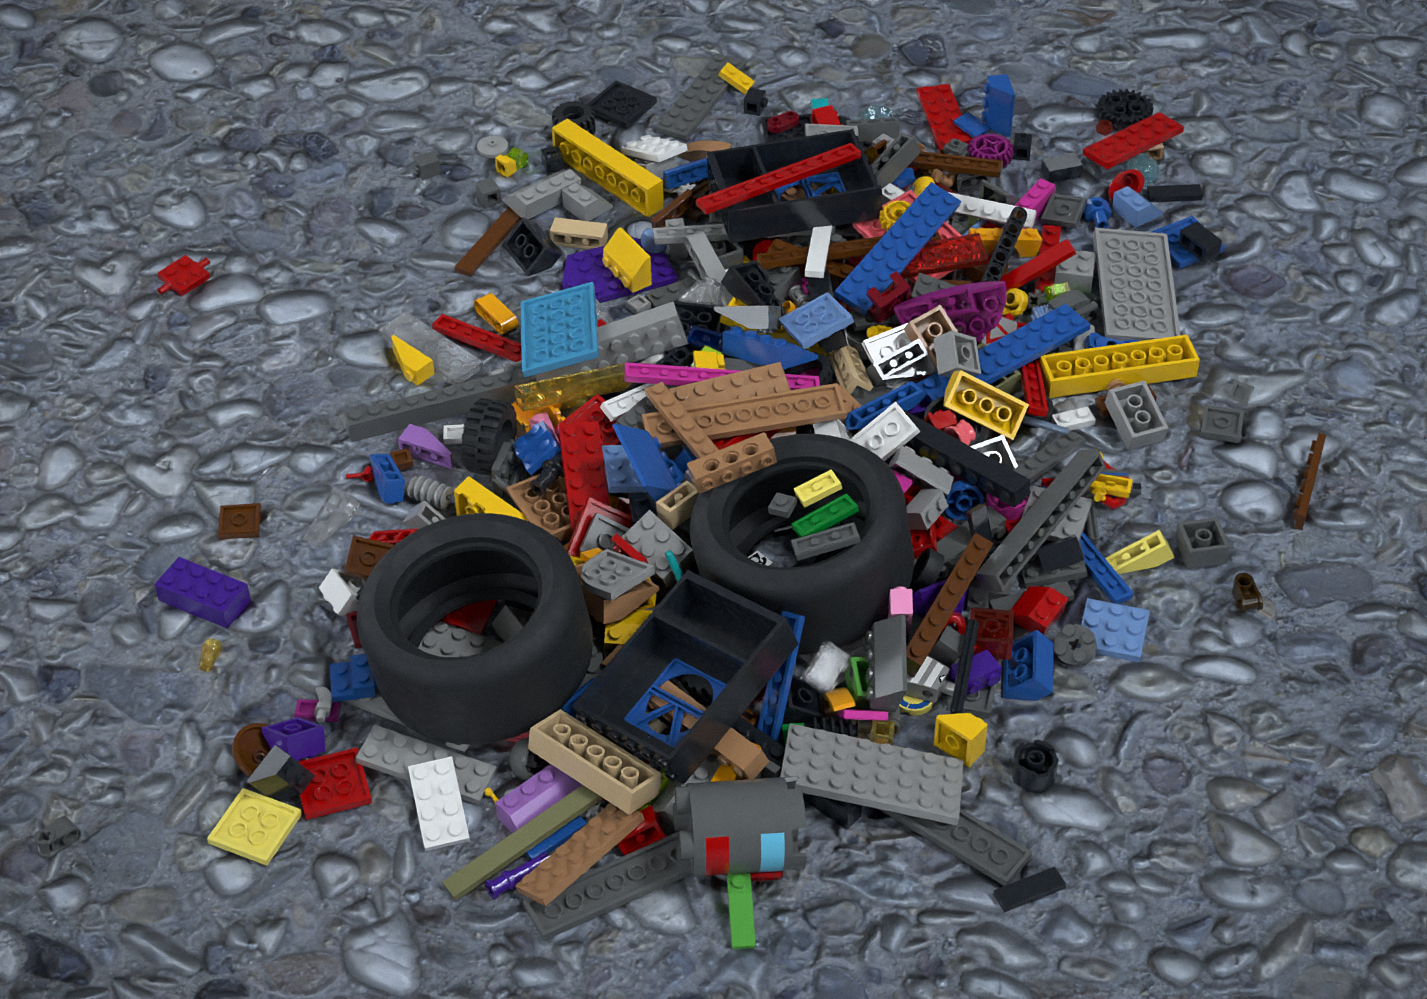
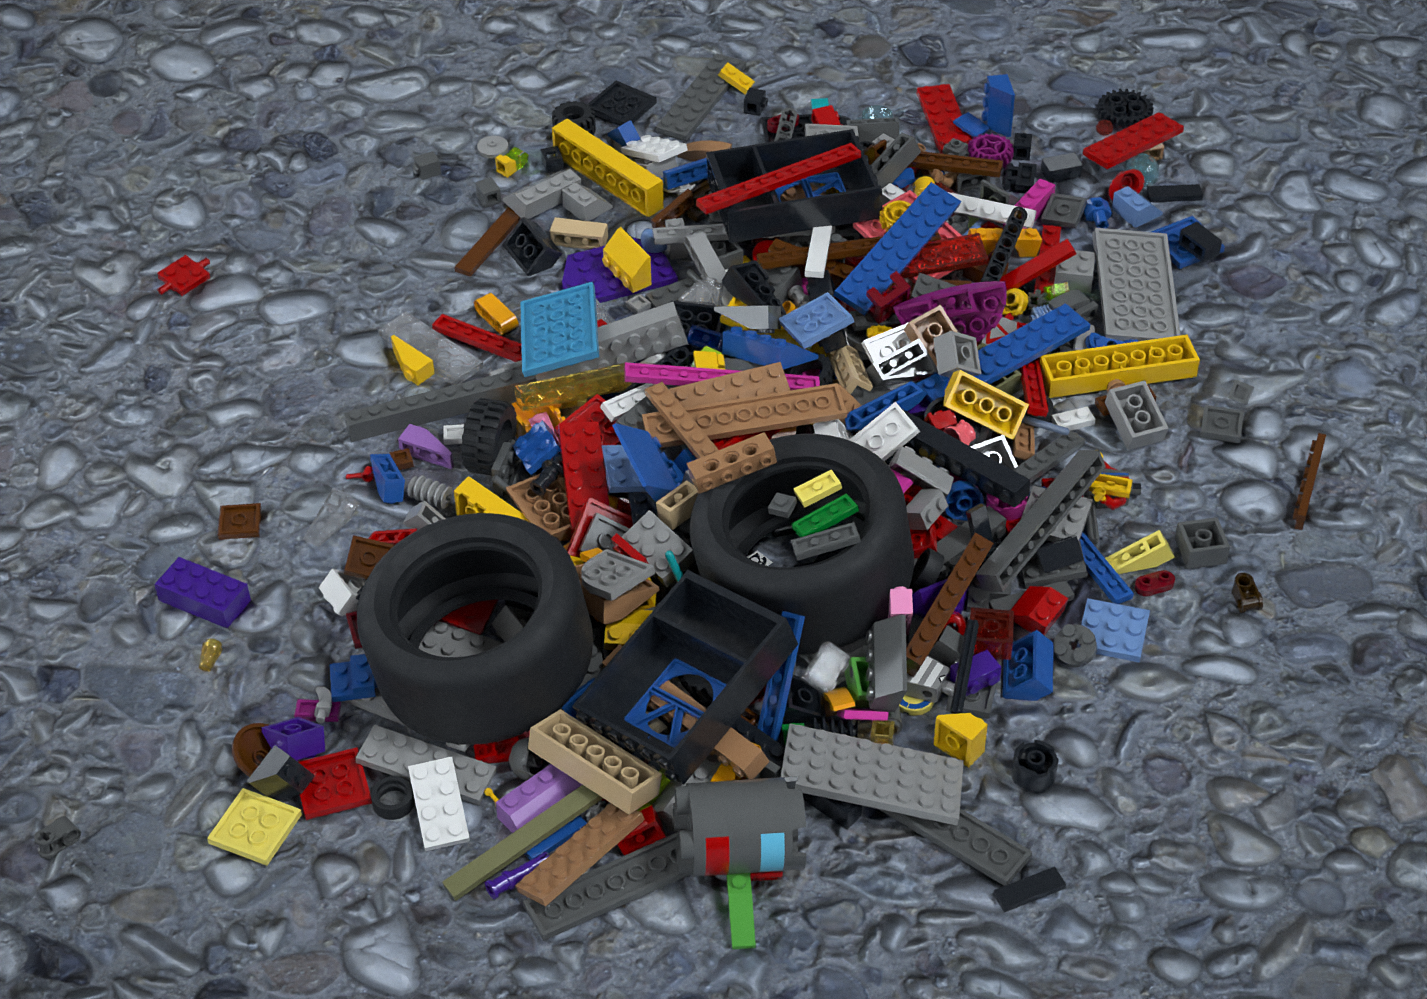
(396, 811): none -> black tyre
(496, 751): none -> red slope
(624, 134): none -> blue slope
(781, 135): none -> dark grey beam
(1024, 179): none -> black plate
(1024, 442): none -> medium nougat plate
(1156, 583): none -> dark red plate

